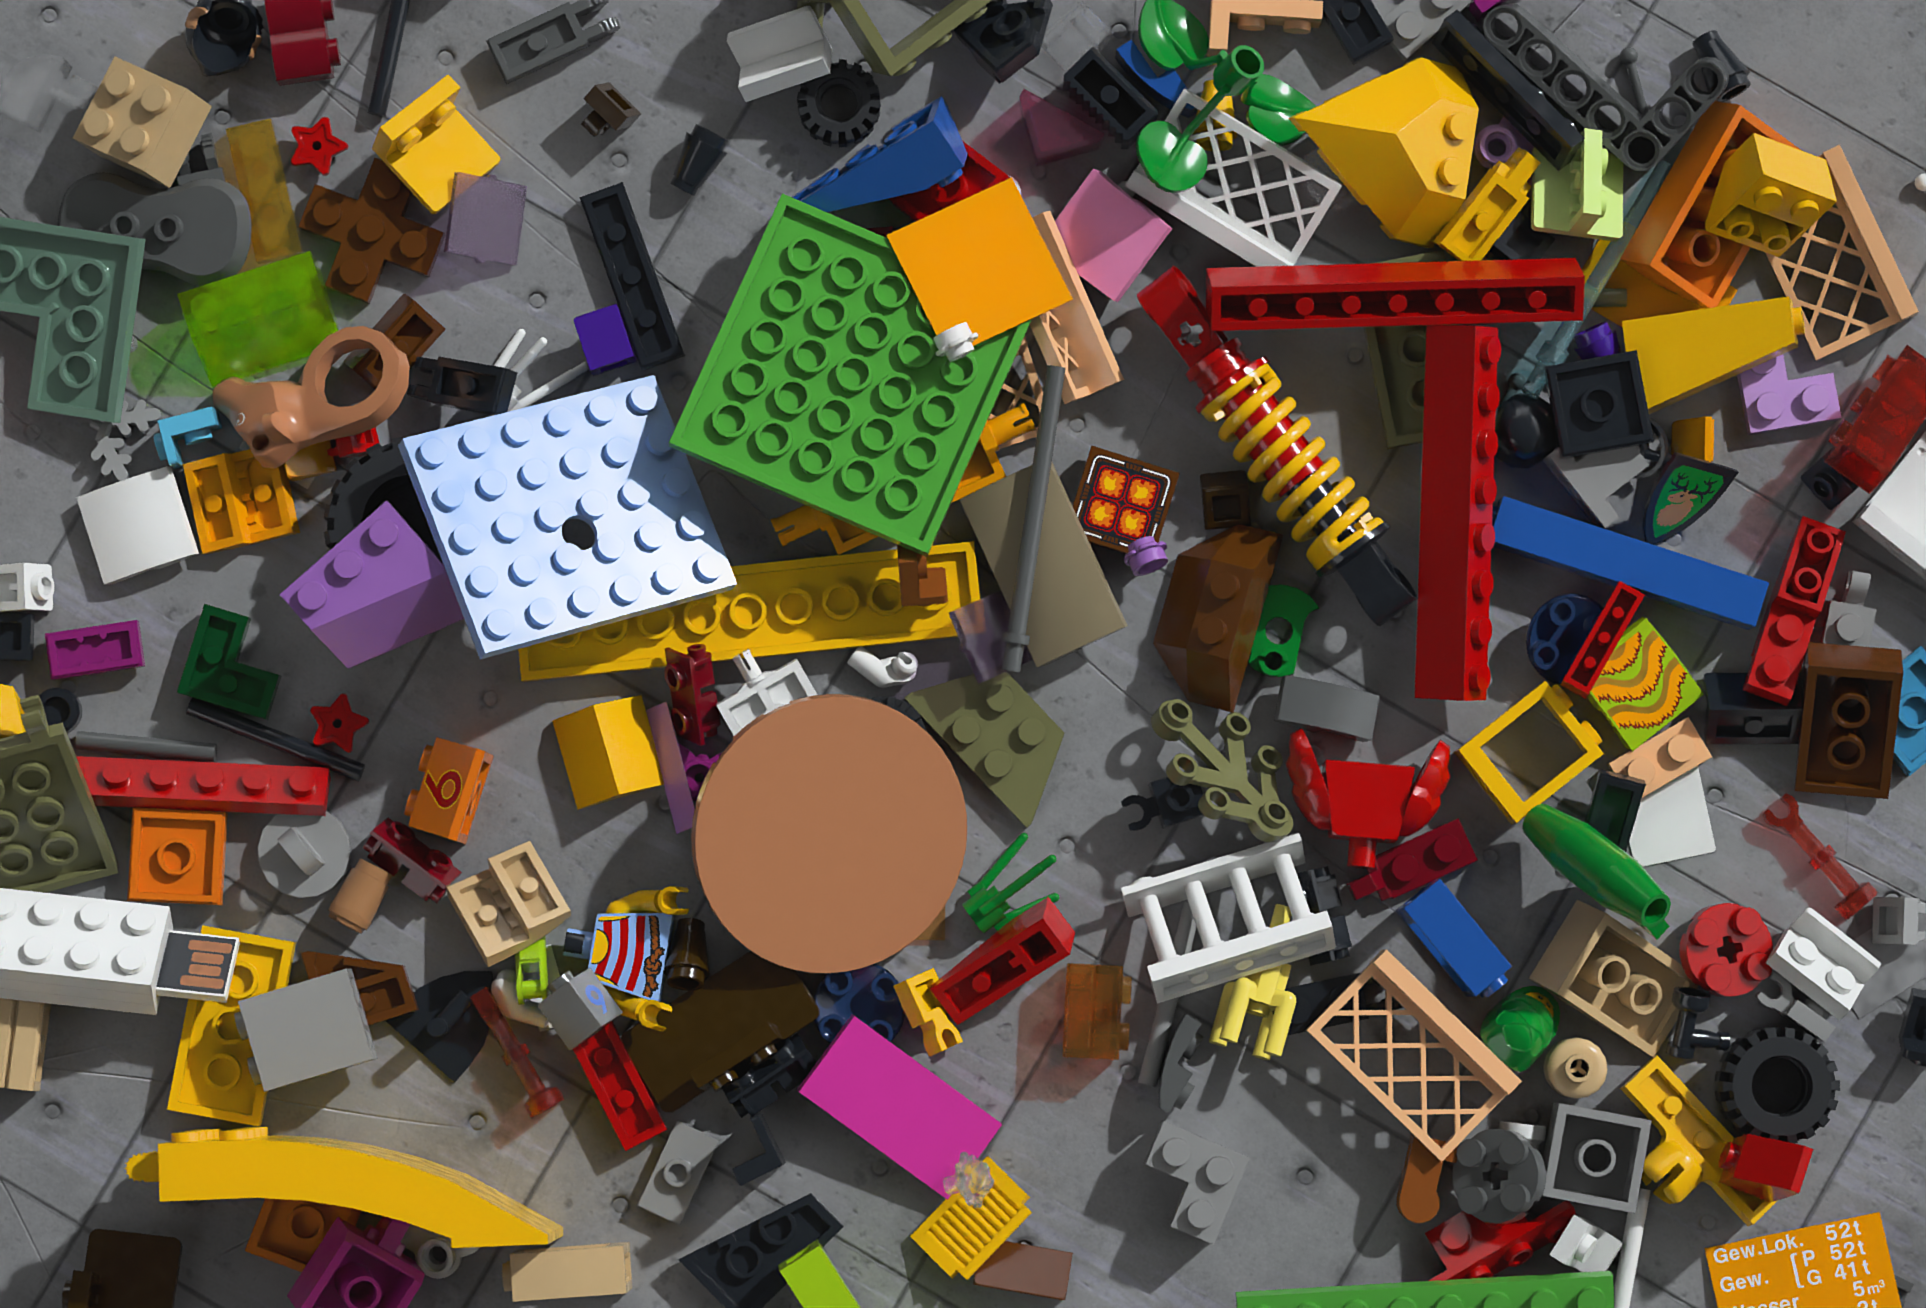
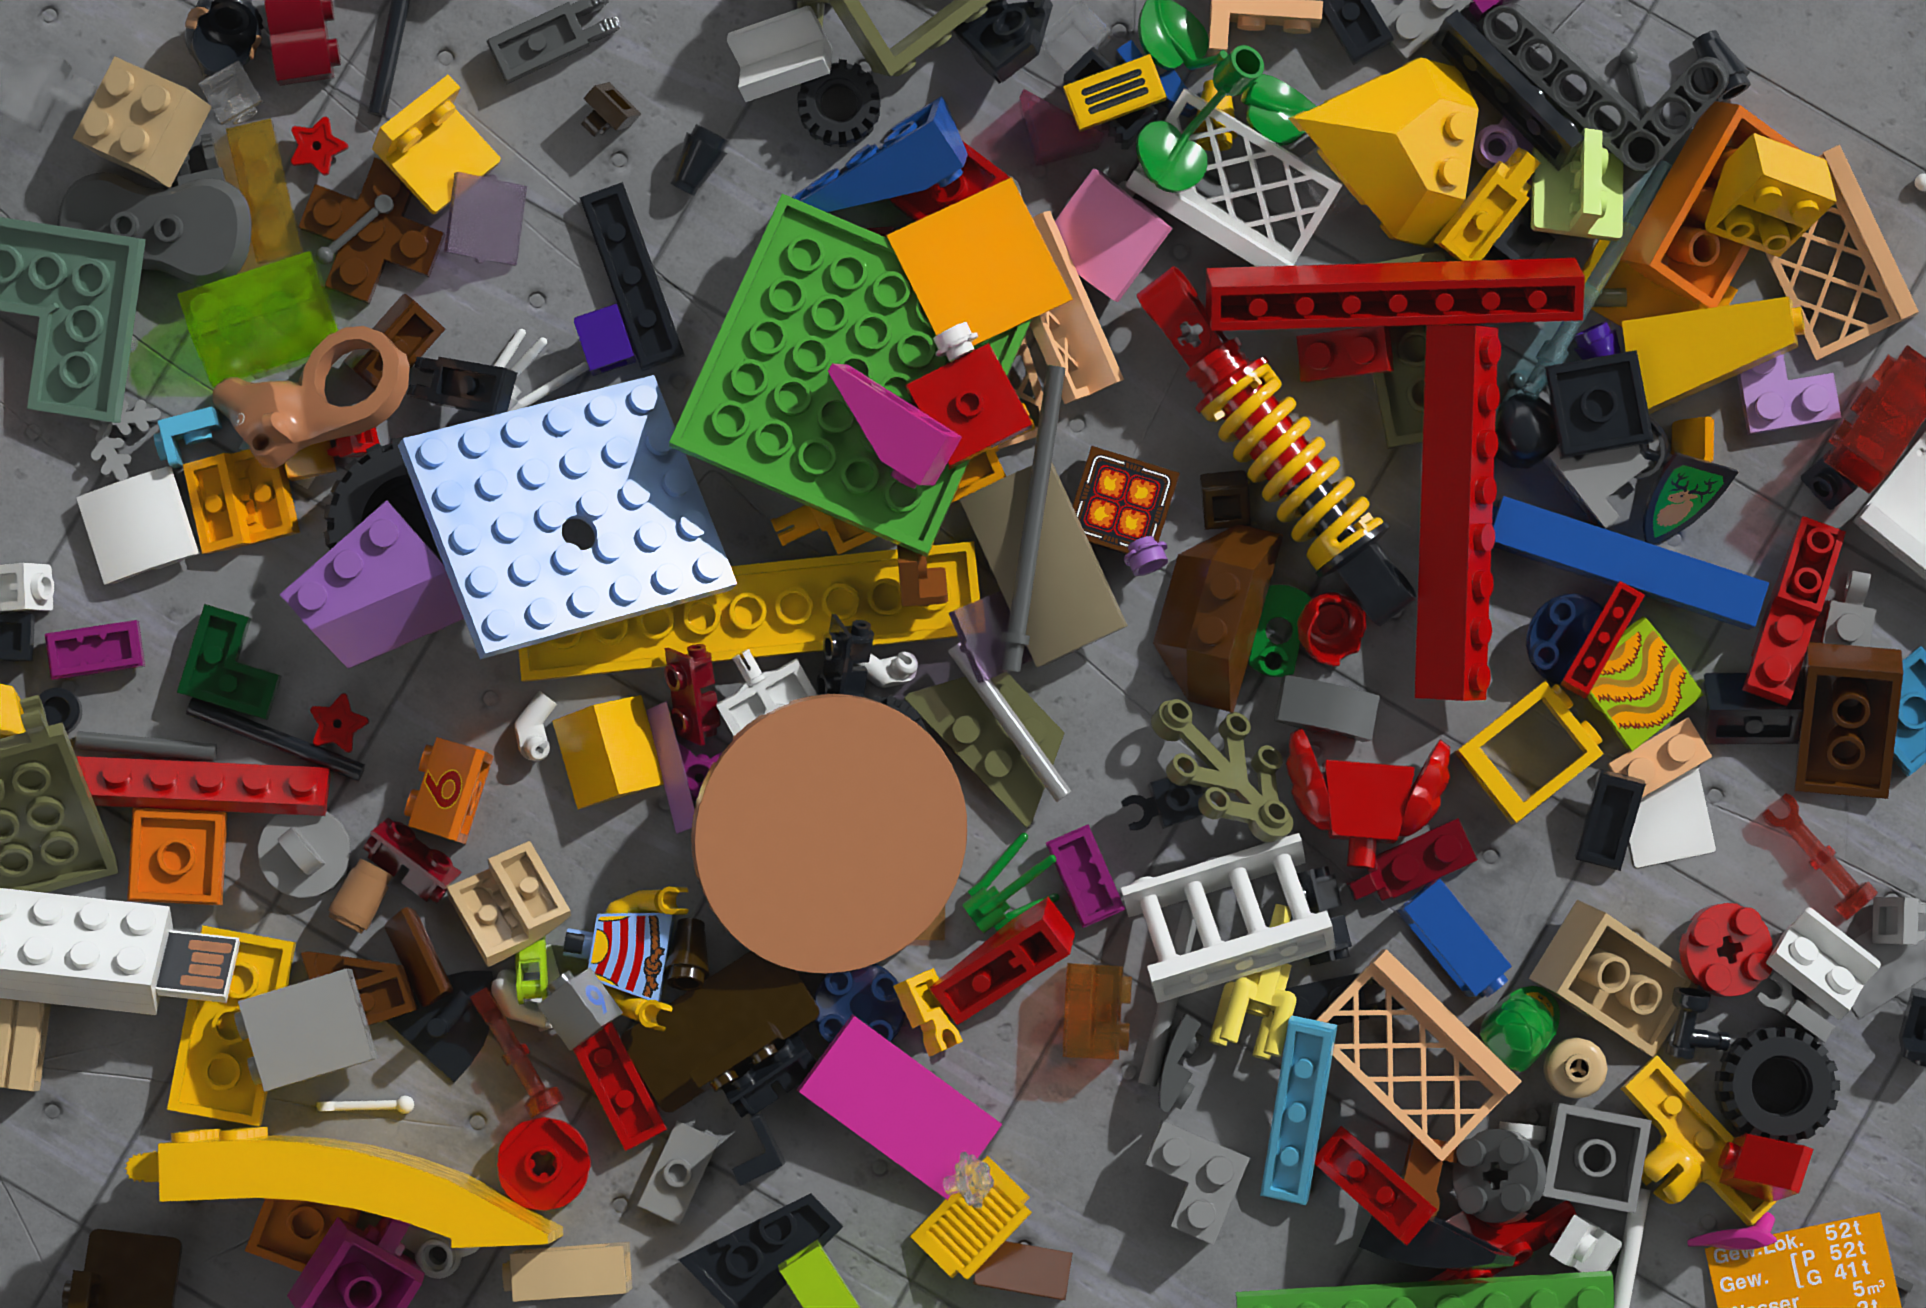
(232, 94): none -> clear brick
(383, 205): none -> dark grey hinge
(404, 1105): none -> white hinge
(418, 956): none -> reddish brown slope
(530, 728): none -> white arm
(570, 1161): none -> red plate
(841, 649): none -> black hinge
(898, 431): none -> dark pink slope
(973, 401): none -> red plate
(1014, 728): none -> light grey bar
(1085, 876): none -> magenta plate
(1114, 92): none -> yellow tile
(1298, 1110): none -> medium azure tile
(1331, 627): none -> red hair
(1345, 353): none -> red plate
(1374, 1185): none -> red plate
(1436, 1246): none -> black slope
(1598, 867): green plate -> none
(1740, 1239): none -> dark pink bar

